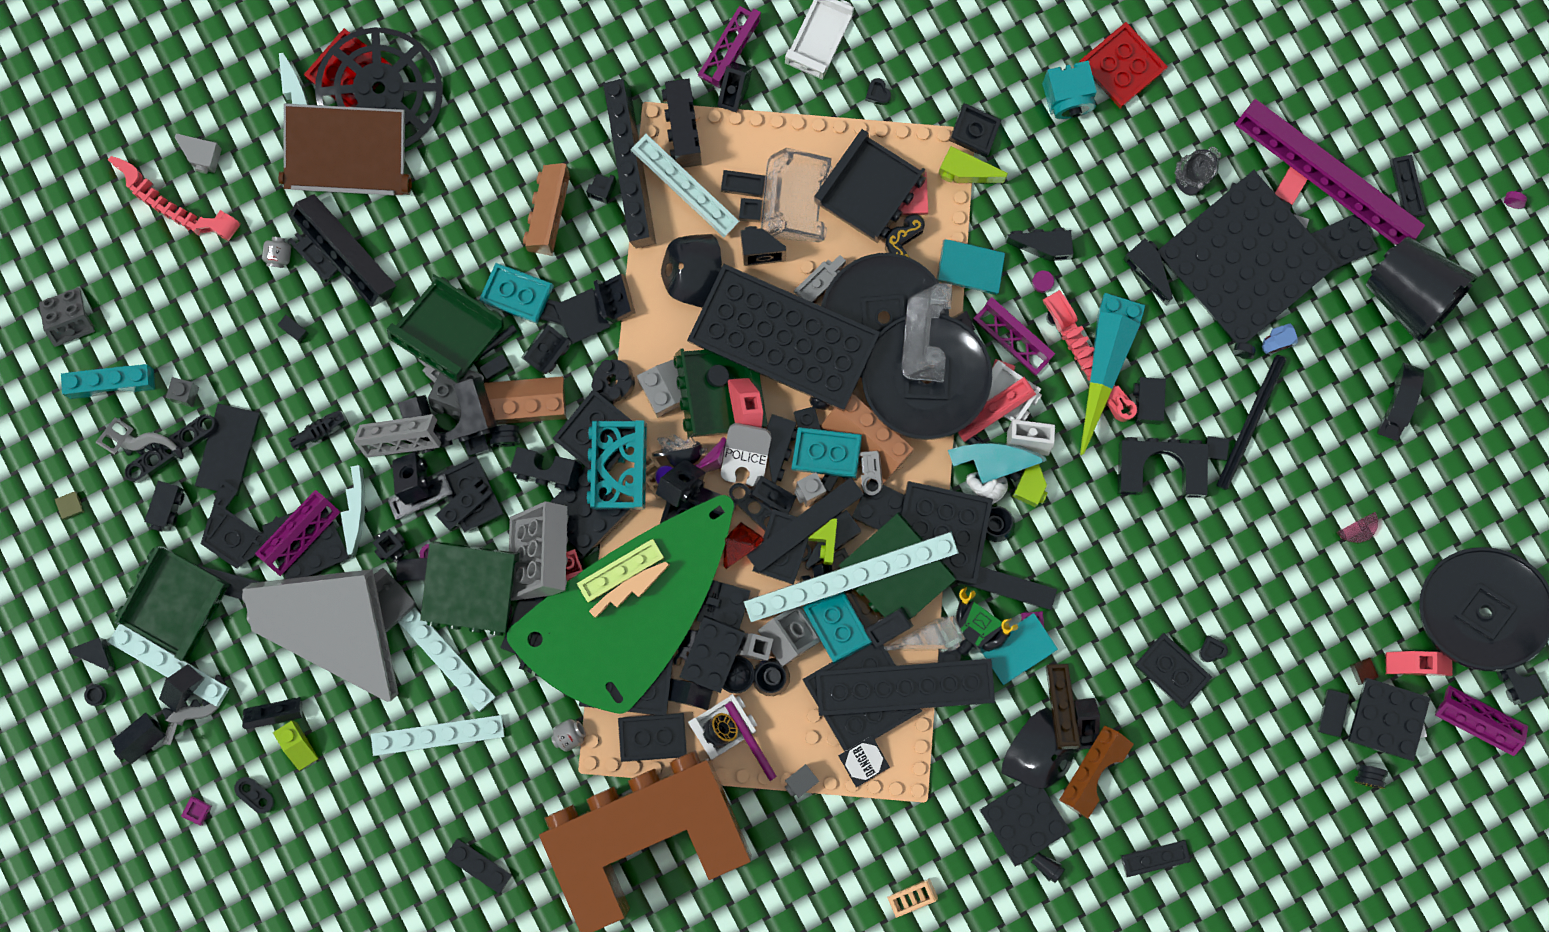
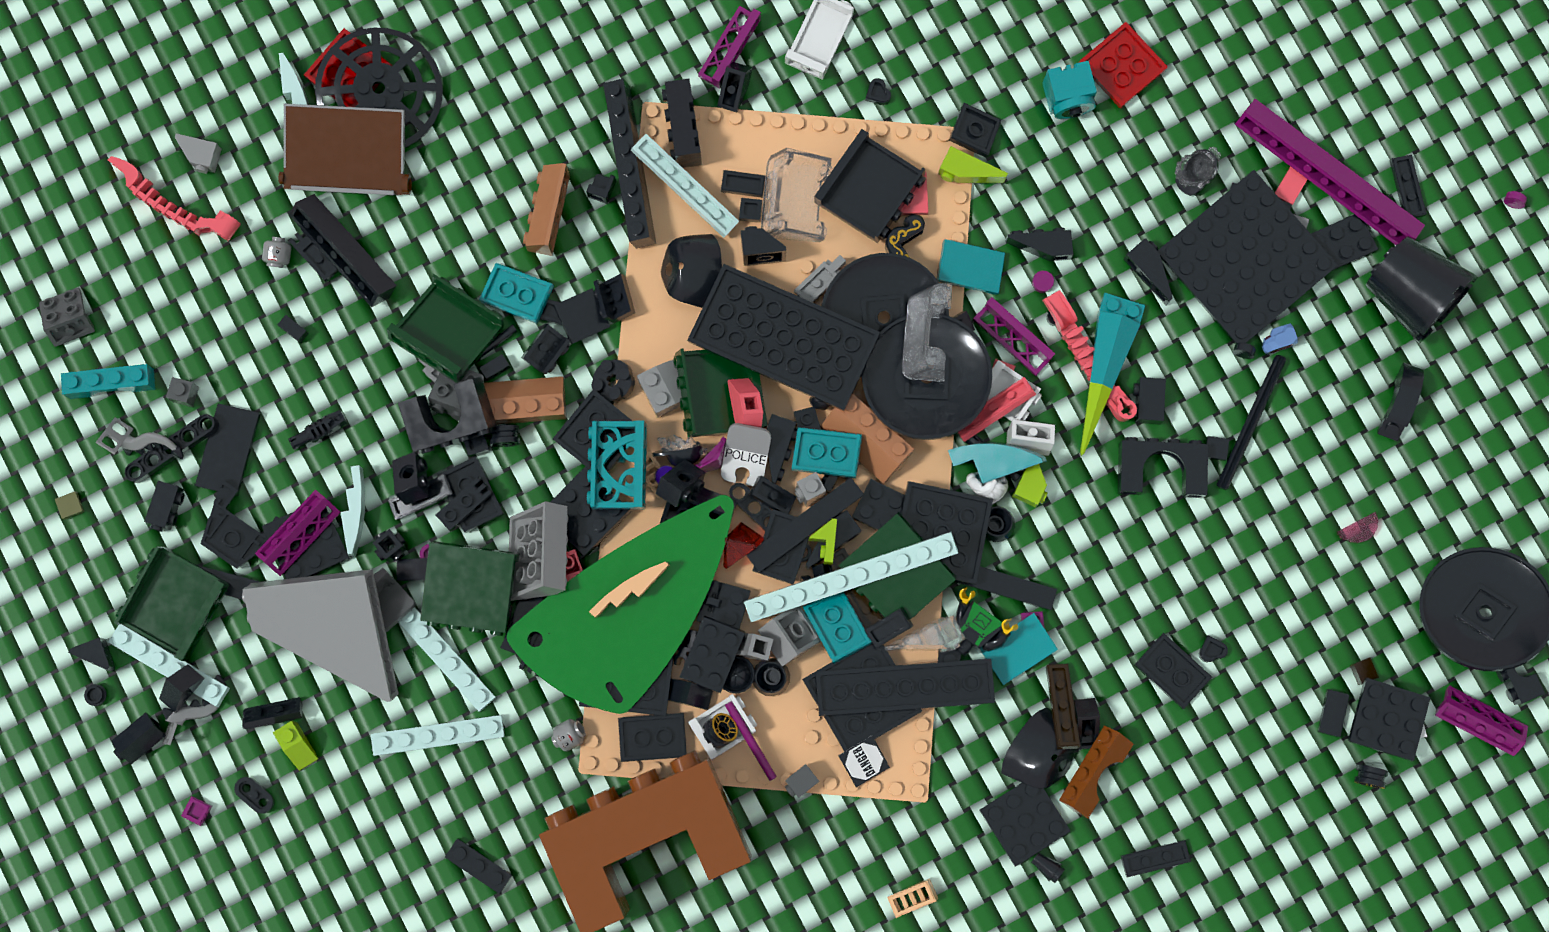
(393, 432): light grey fence -> none
(562, 474): black arch -> none
(620, 570): yellowish green plate -> none
(717, 376): black tile -> none
(872, 470): light grey piece -> none
(1418, 663): coral slope -> none

